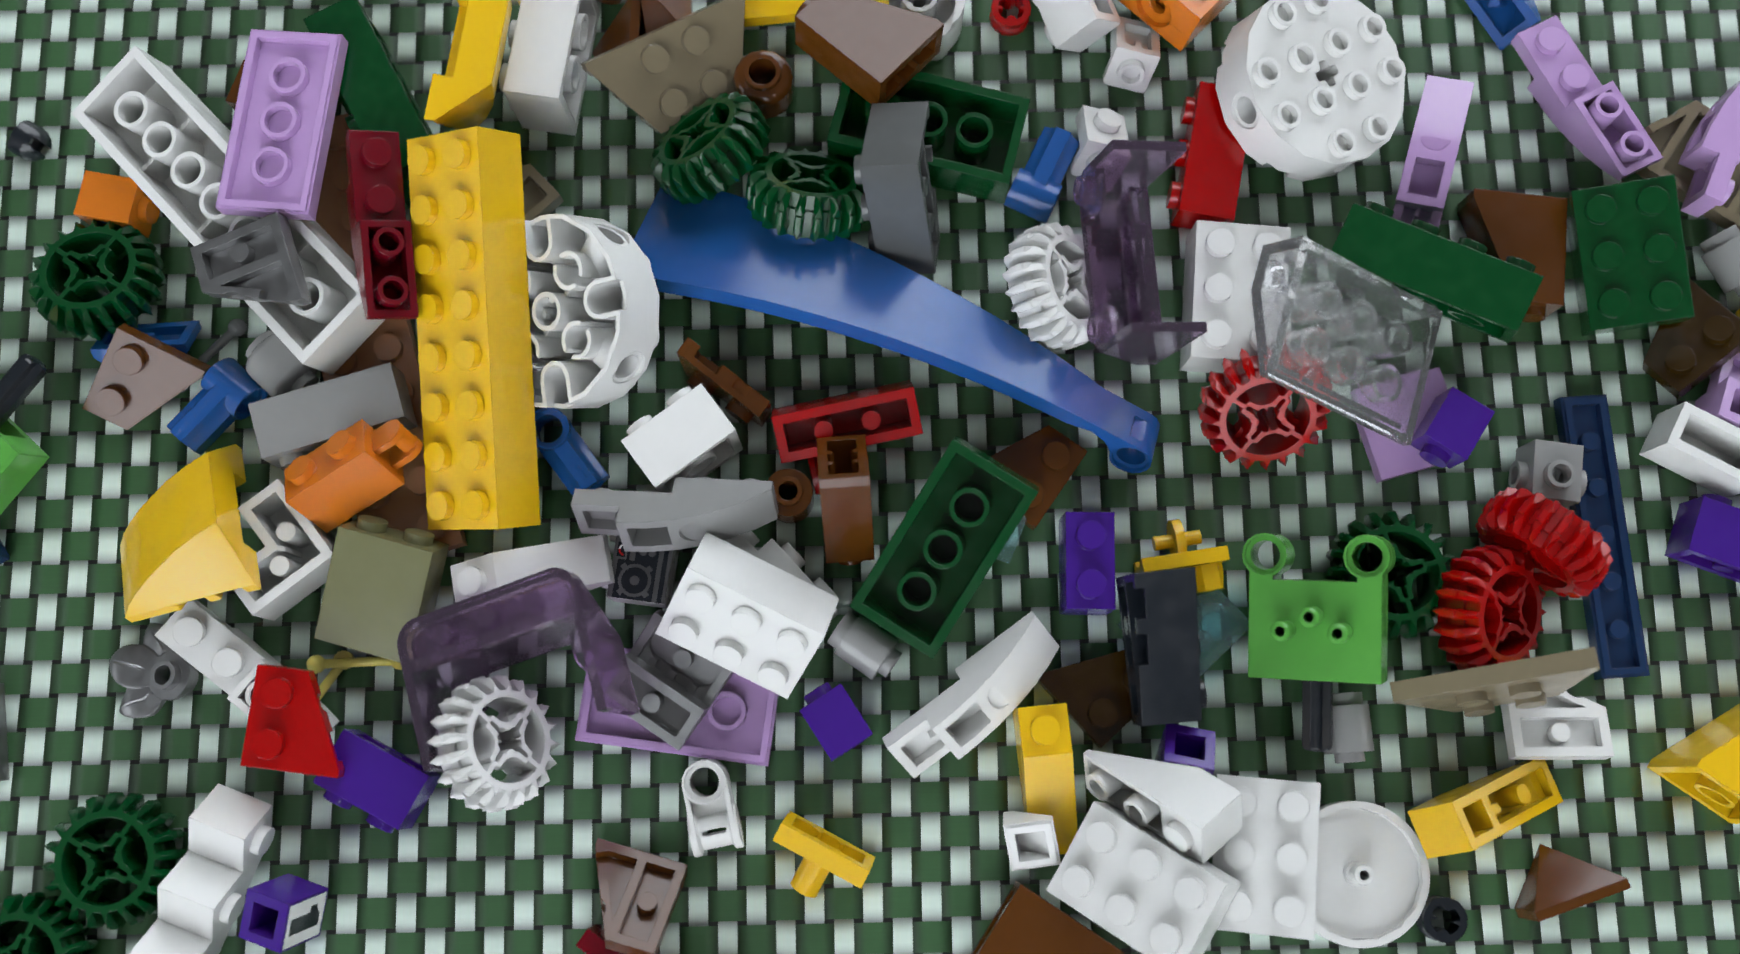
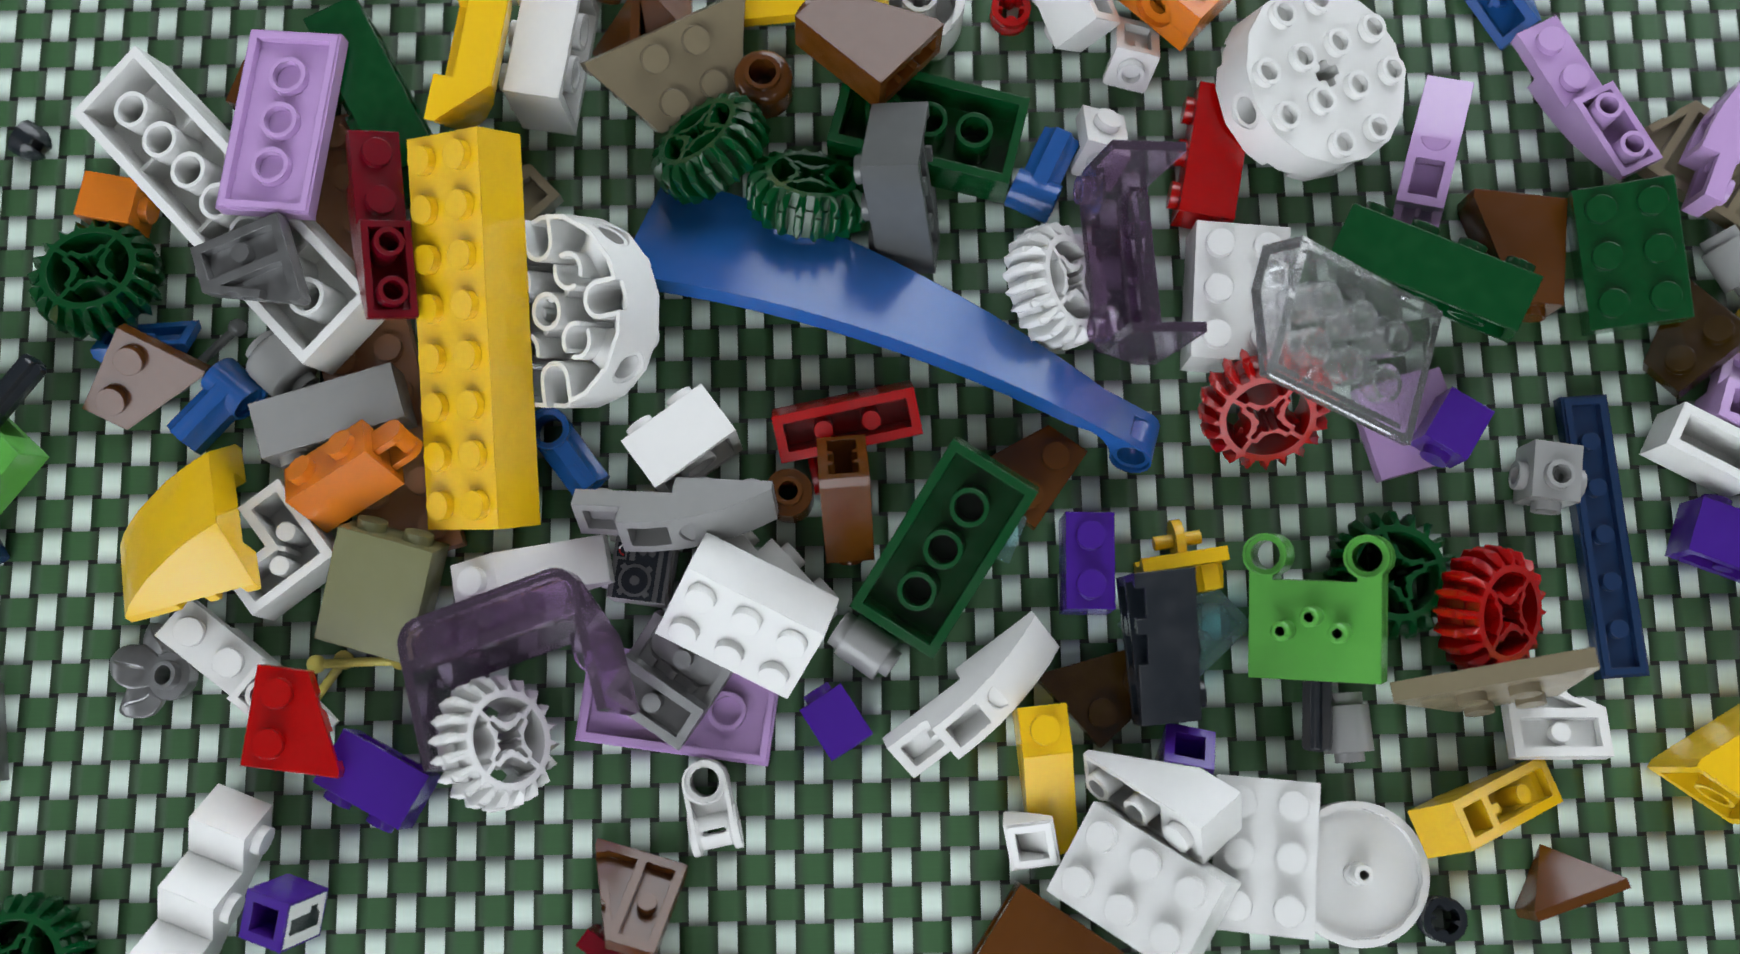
(82, 847): dark green gear -> none
(741, 399): reddish brown wing -> none
(821, 854): yellow tile -> none
(1556, 540): red gear -> none

